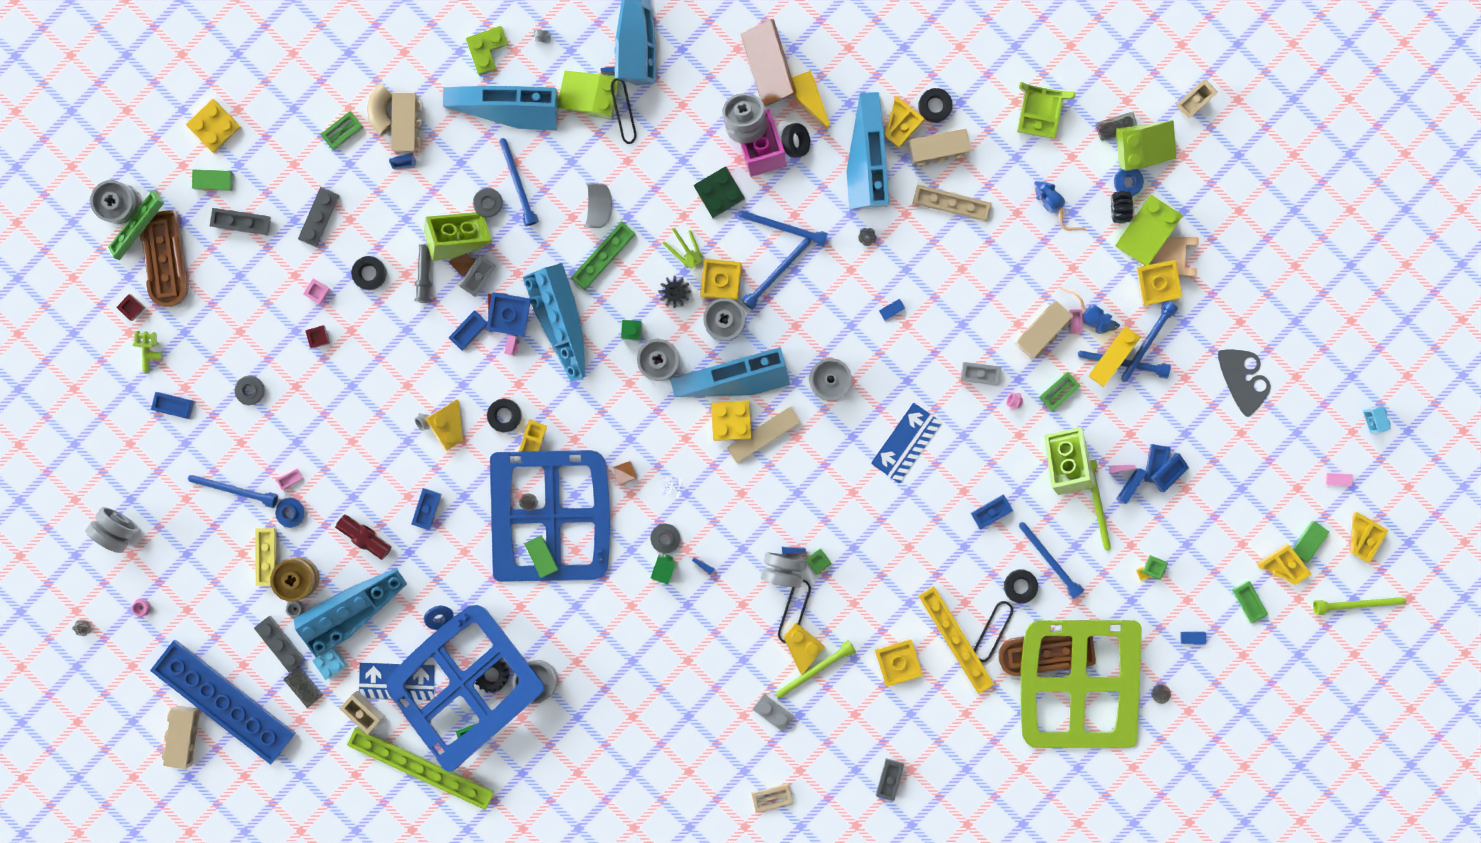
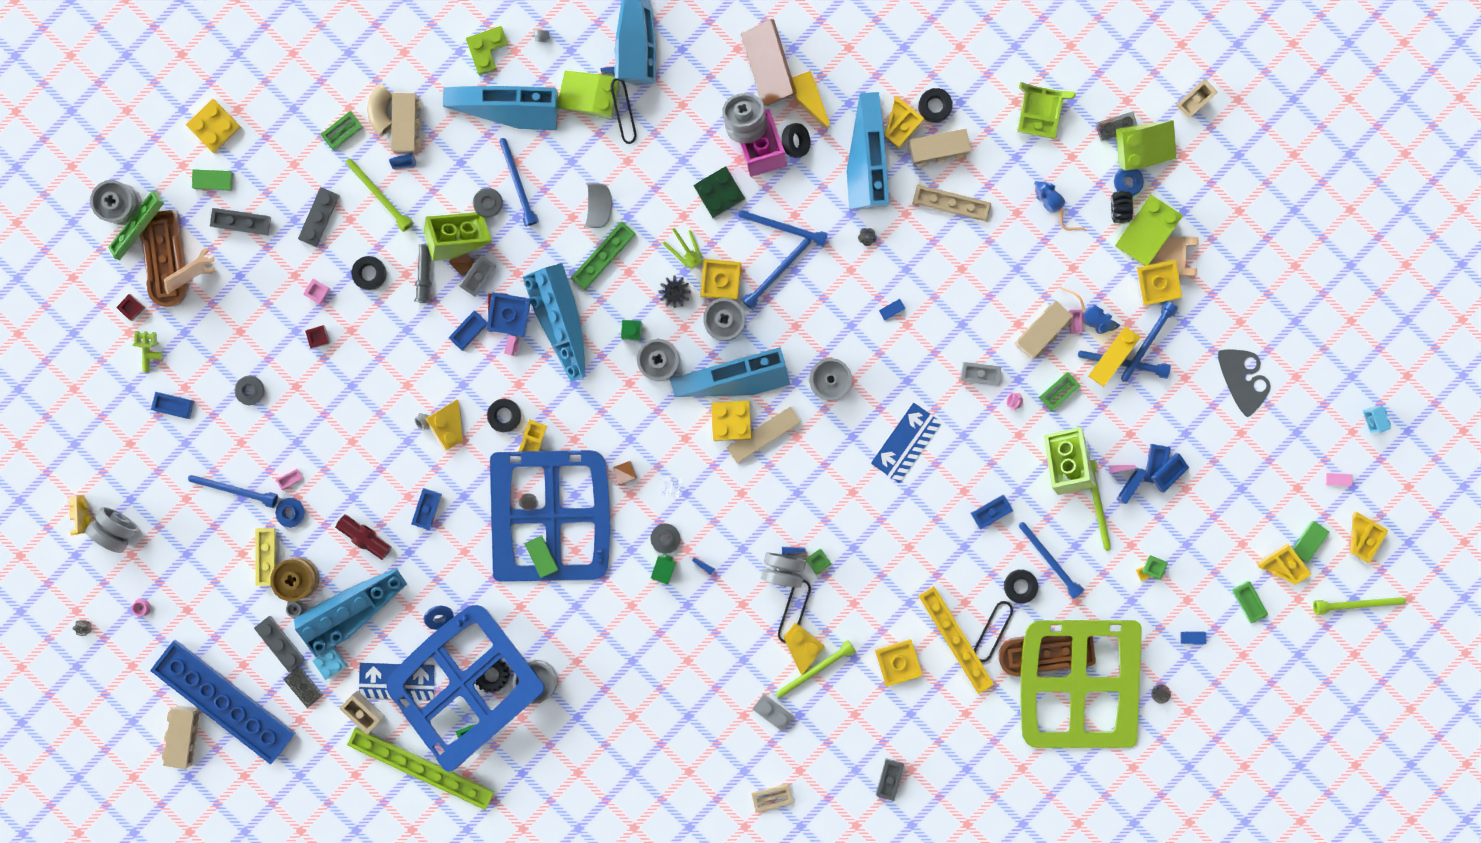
(79, 513): none -> yellow wing
(189, 272): none -> light nougat flag
(403, 222): none -> lime piece

